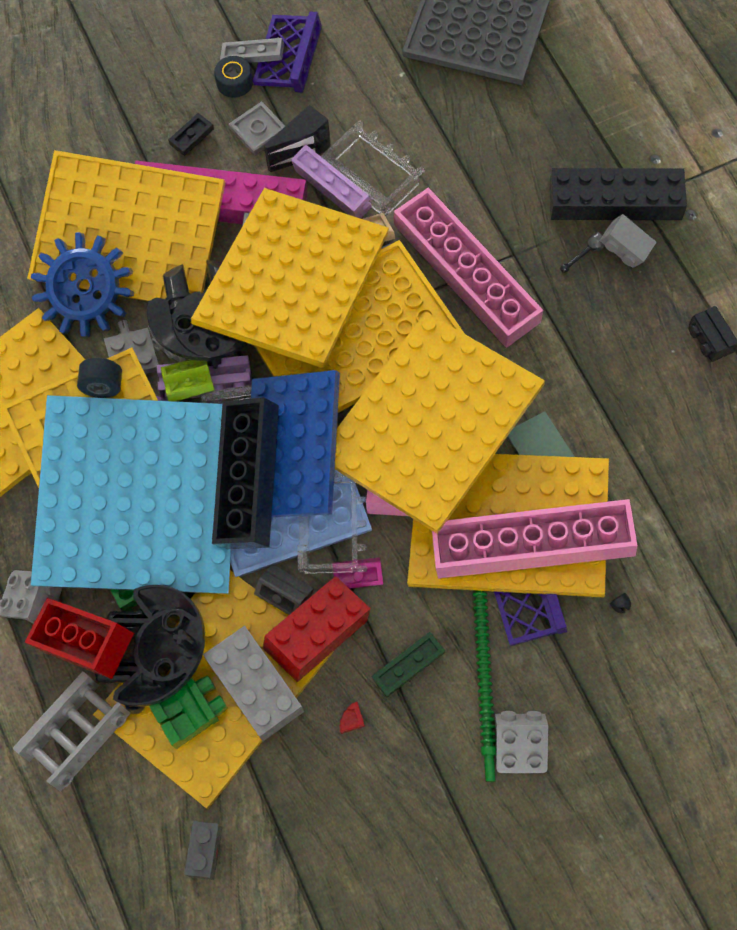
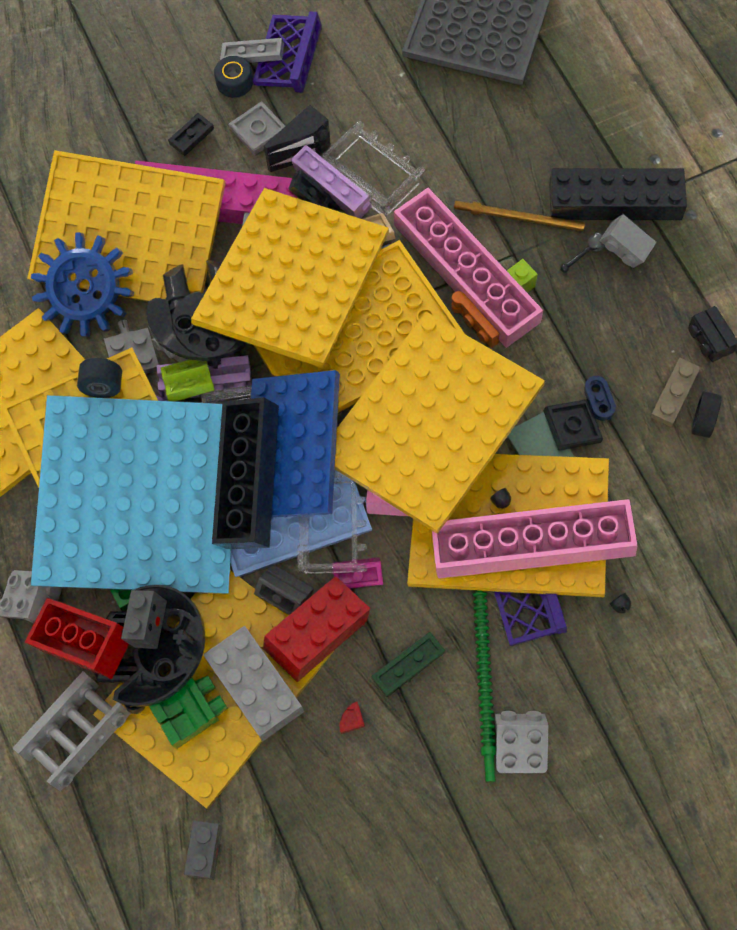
(144, 619): none -> dark grey brick
(311, 192): none -> black hinge
(475, 319): none -> orange plate
(477, 209): none -> pearl gold bar
(501, 498): none -> black hinge
(524, 275): none -> lime brick
(573, 424): none -> black tile
(600, 399): none -> dark blue plate
(675, 392): none -> dark tan plate
(706, 414): none -> black tyre

